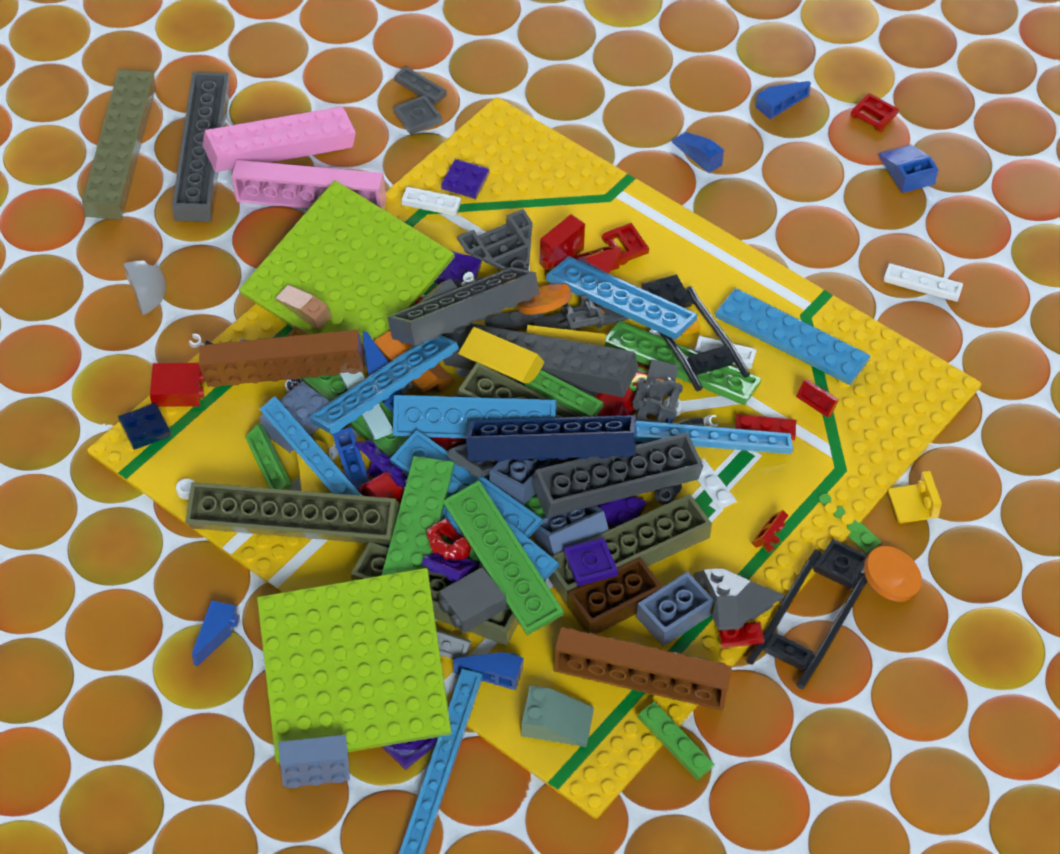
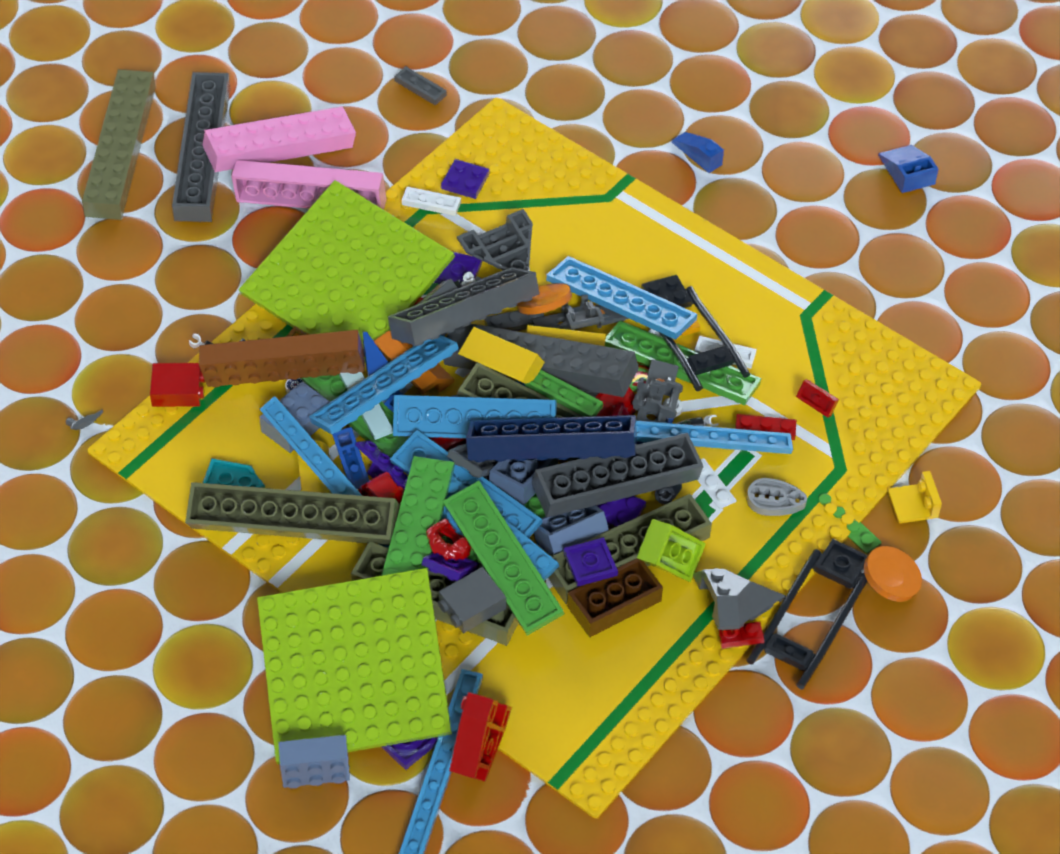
(84, 422): none -> dark grey bar
(144, 426): clear blue plate -> none
(147, 284): light grey brick -> none
(183, 488): white tile -> none
(216, 628): blue slope -> none
(231, 473): none -> teal tile
(267, 459): bright green plate -> none
(305, 306): nougat slope -> none
(417, 114): dark grey plate -> none
(453, 646): light grey plate -> none
(478, 736): none -> red wedge
(497, 668): blue slope -> none
(556, 717): sand green slope -> none
(562, 241): red brick -> none
(604, 258): red slope -> none
(629, 239): red plate -> none
(642, 668): dark orange brick -> none
(671, 550): none -> lime slope
(675, 609): sand blue brick -> none
(675, 741): bright green plate -> none
(766, 535): red plate -> none
(781, 97): blue slope -> none
(786, 492): none -> light grey piece
(793, 336): dark azure plate -> none
(877, 108): red plate -> none
(923, 282): white plate -> none

